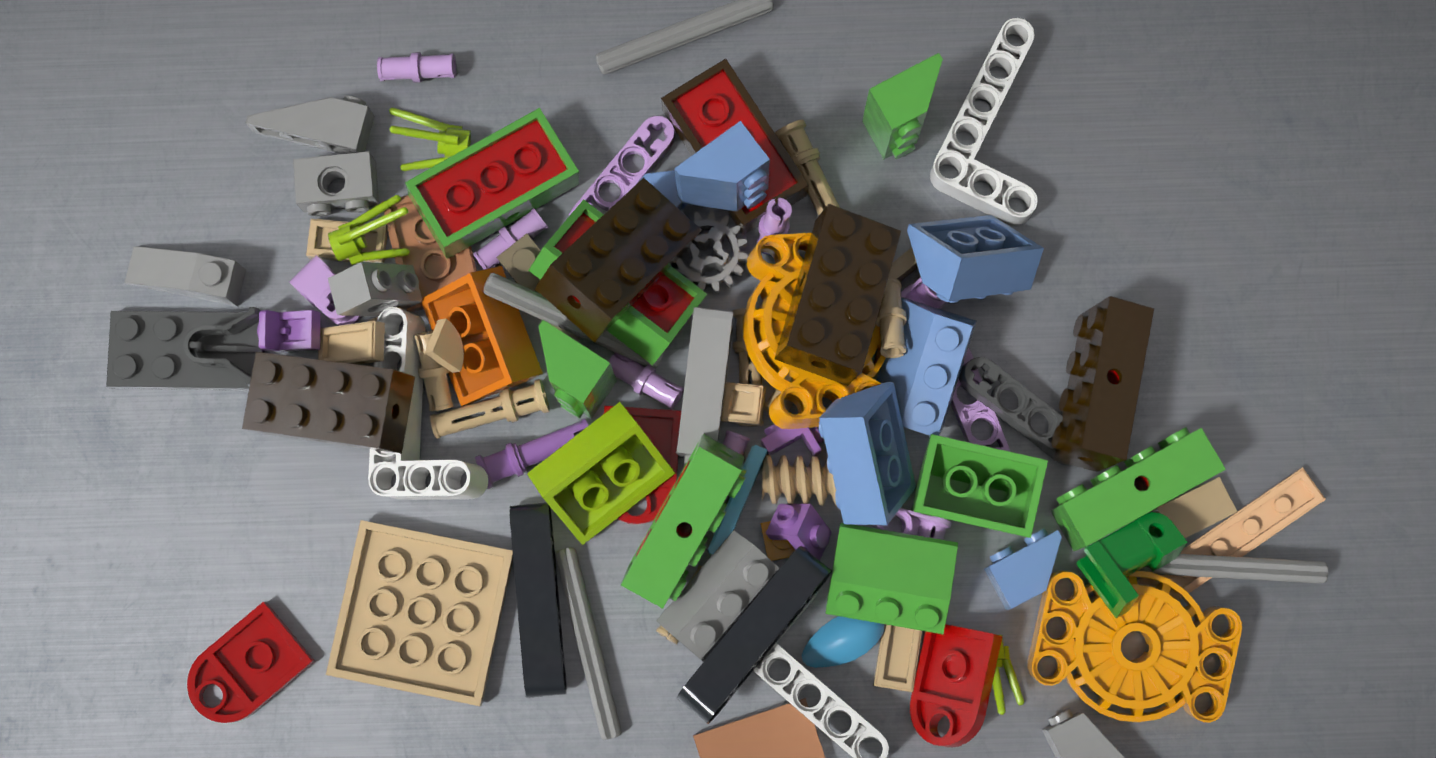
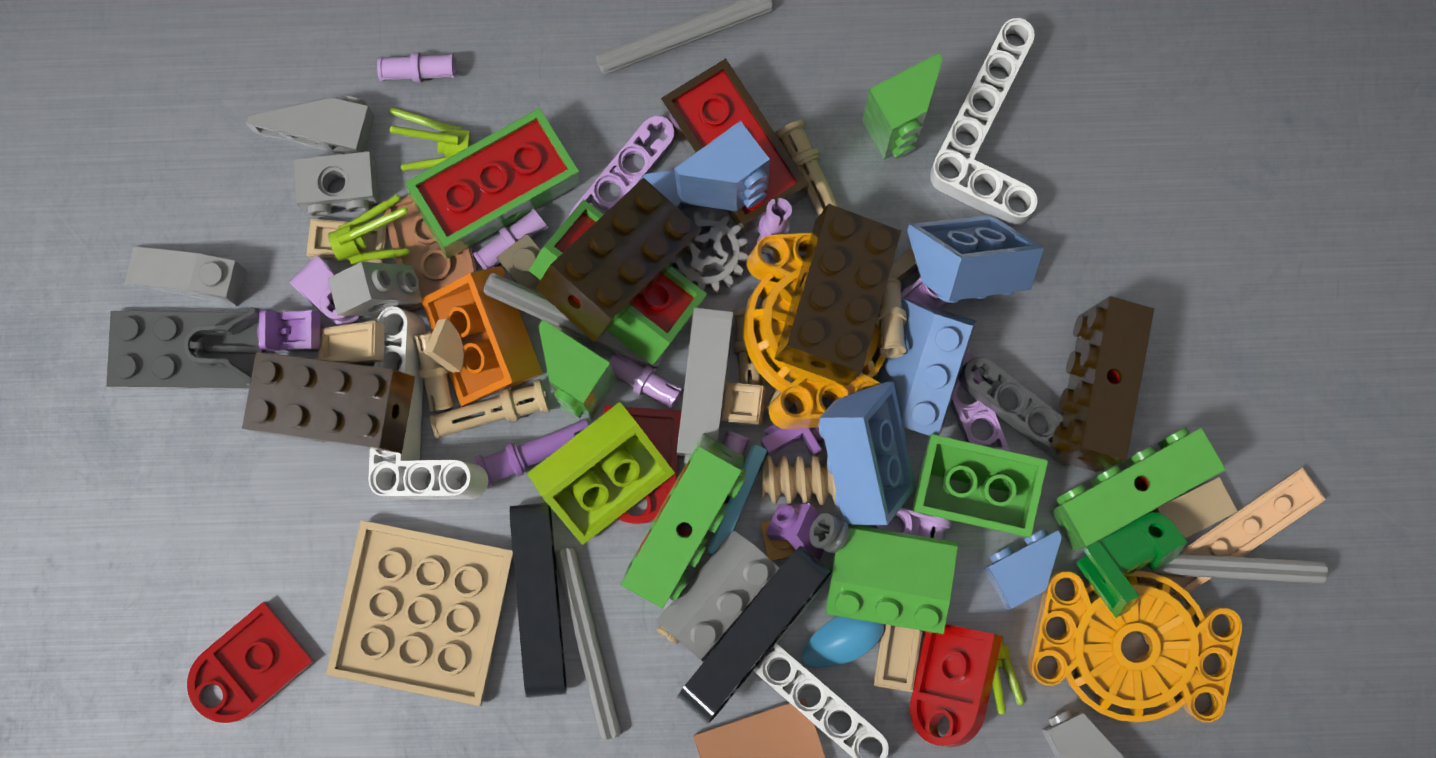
(828, 533): none -> dark grey bush

